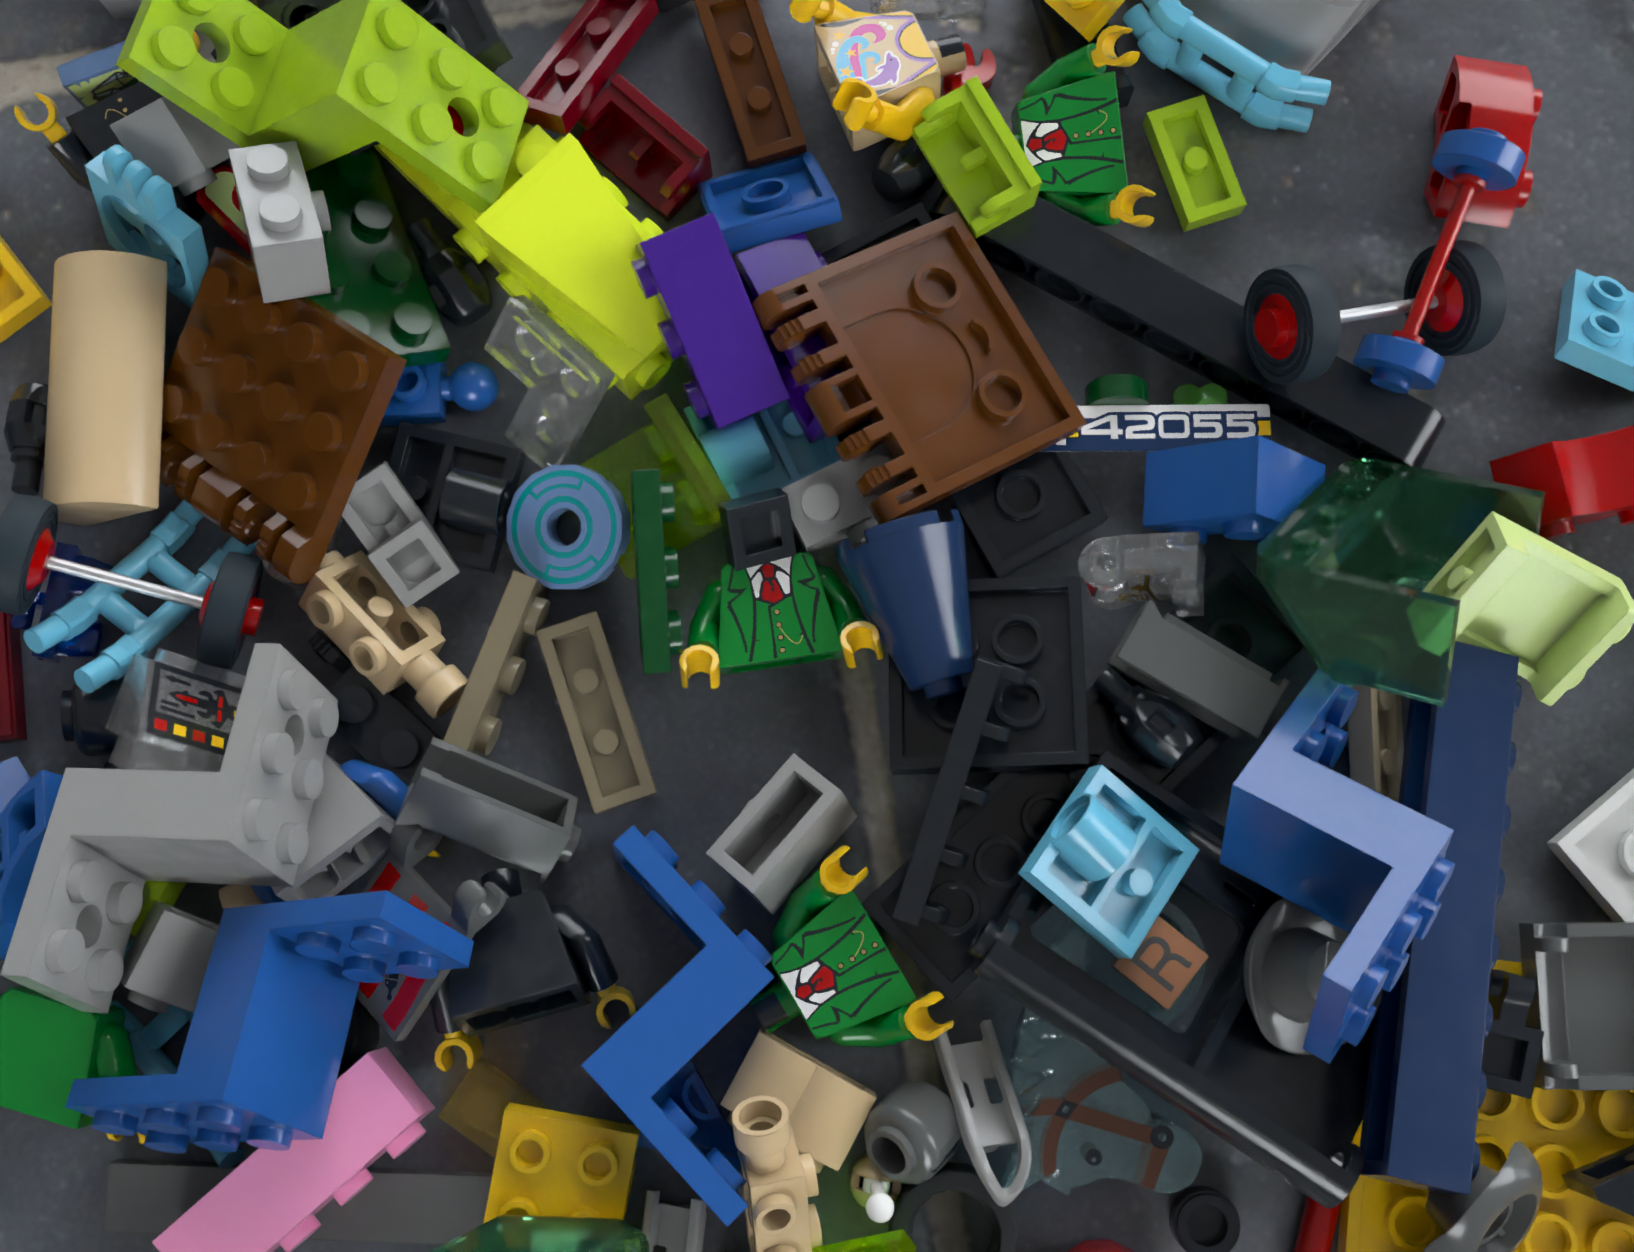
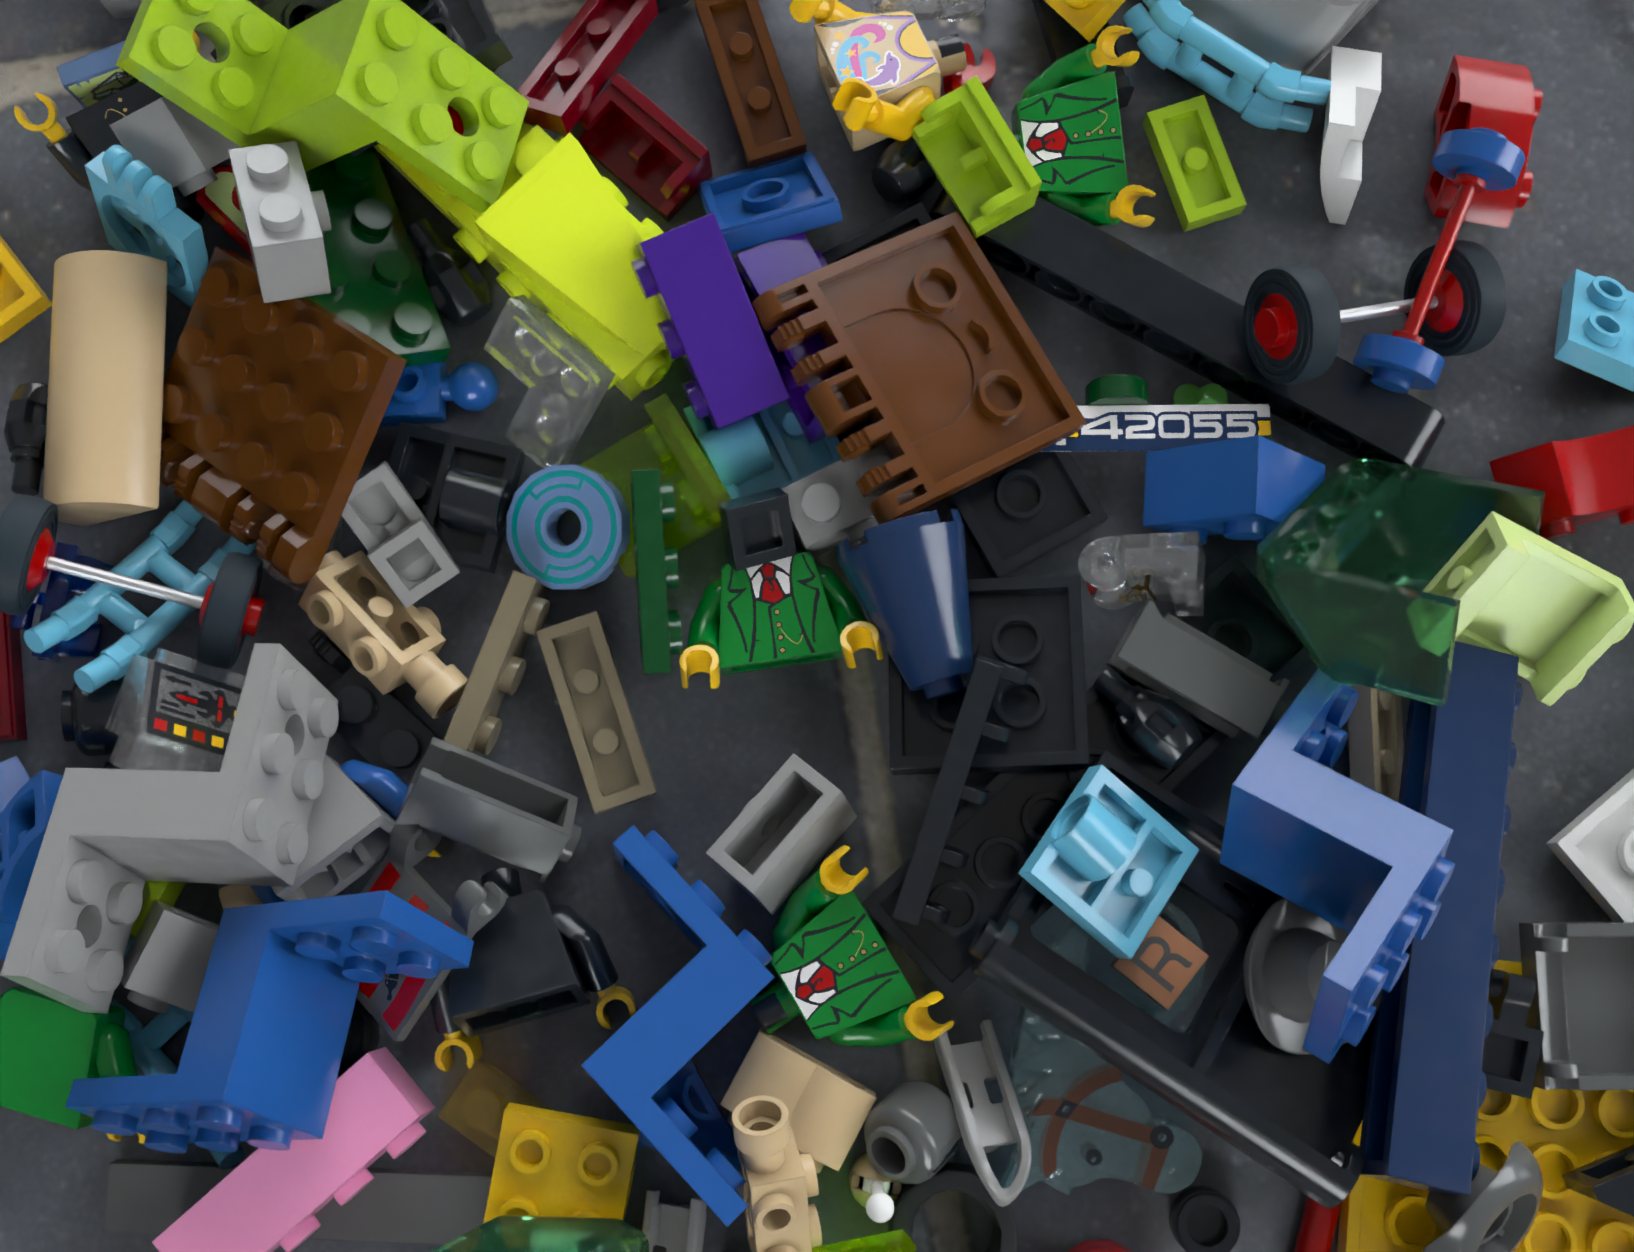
(1349, 108): none -> white slope

